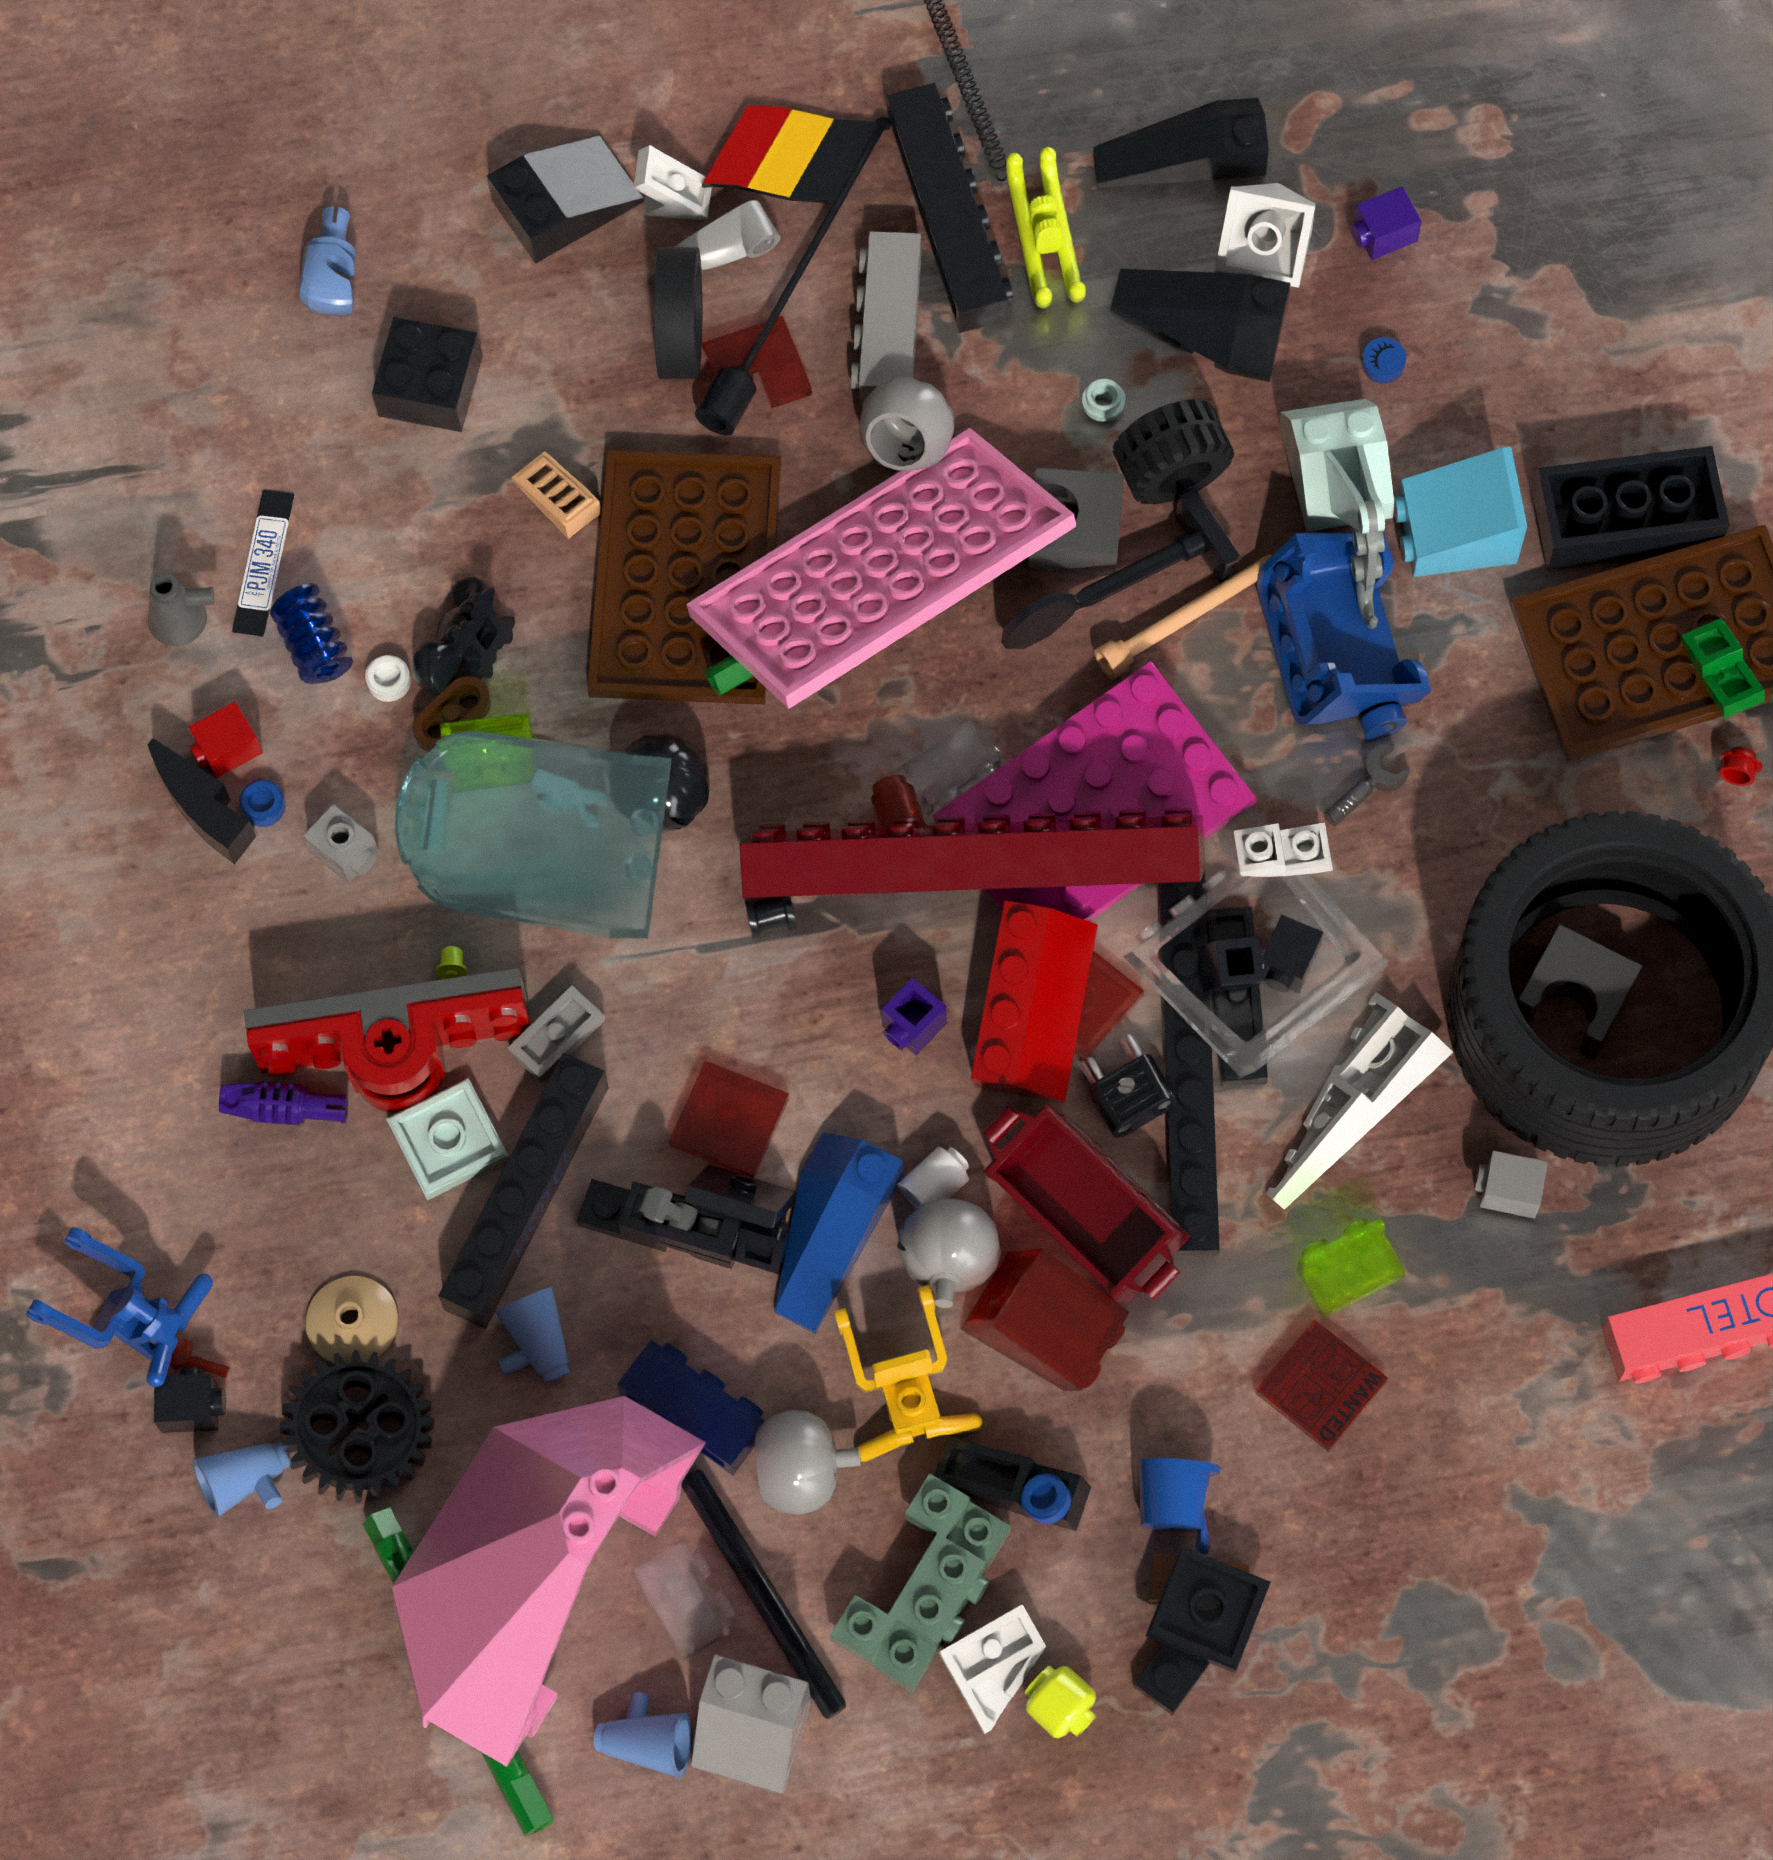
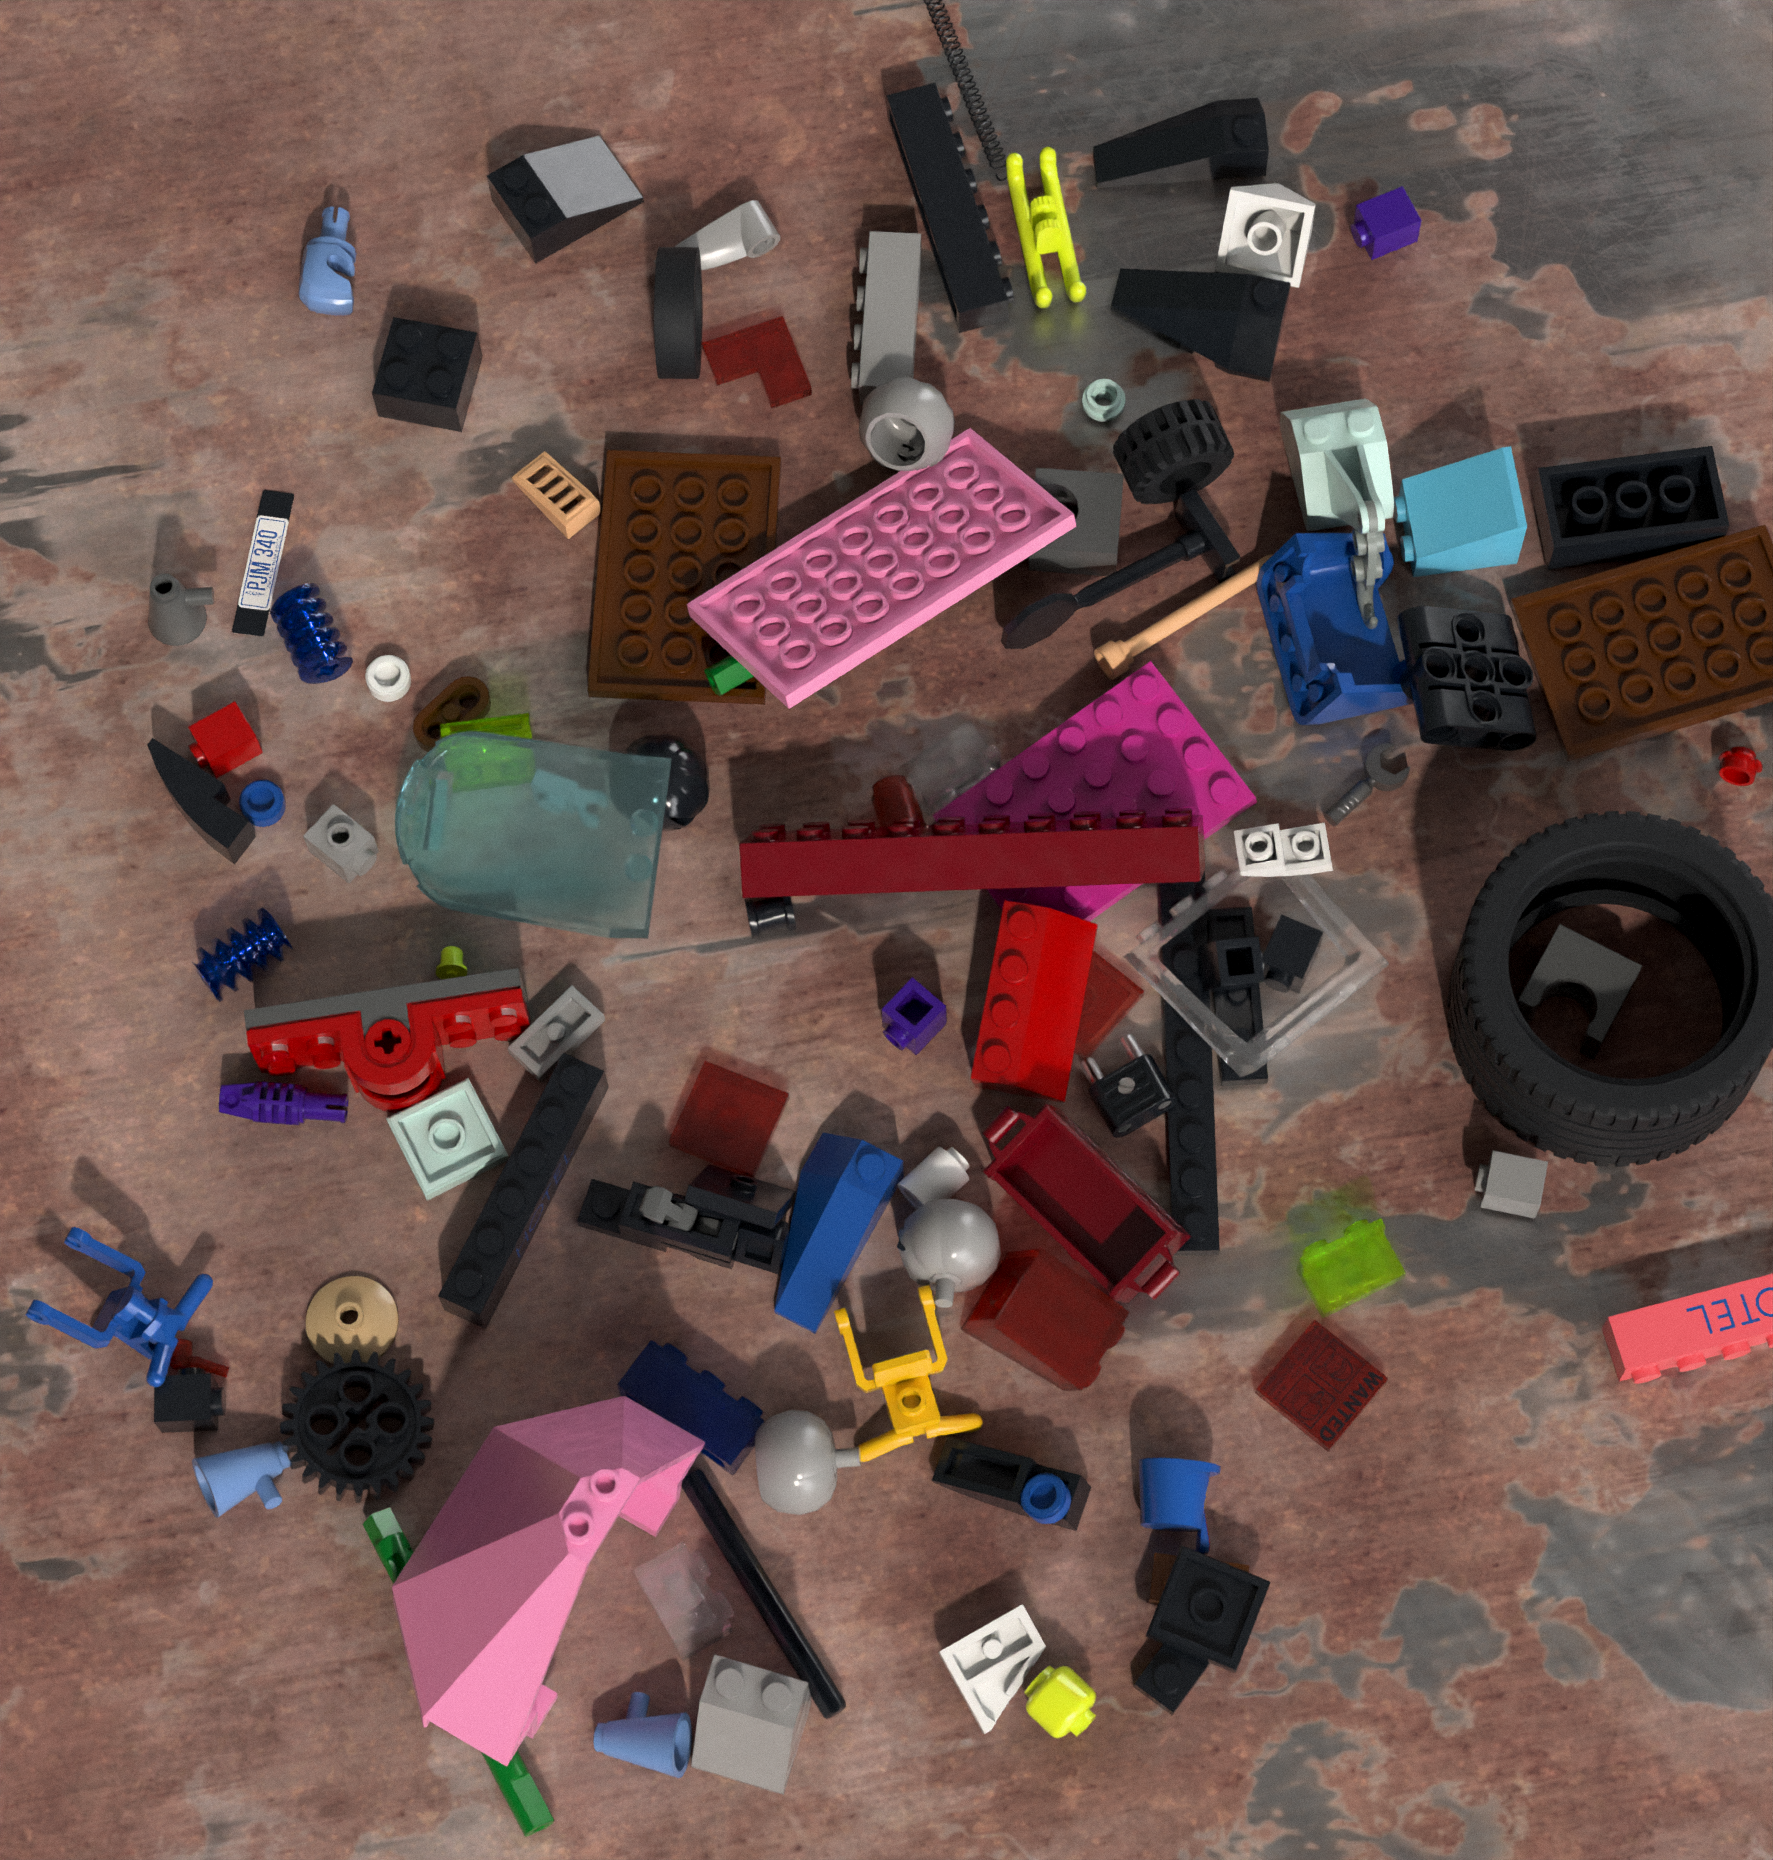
(241, 953): none -> clear blue piece
(464, 632): black animal -> none
(538, 1333): medium blue piece -> none
(670, 187): white slope -> none
(795, 160): flag -> none
(936, 1593): sand green bracket -> none
(1380, 1071): white wedge -> none
(1383, 360): blue tile -> none
(1383, 721): blue tile -> none
(1466, 678): none -> black connector
(1722, 669): green slope -> none

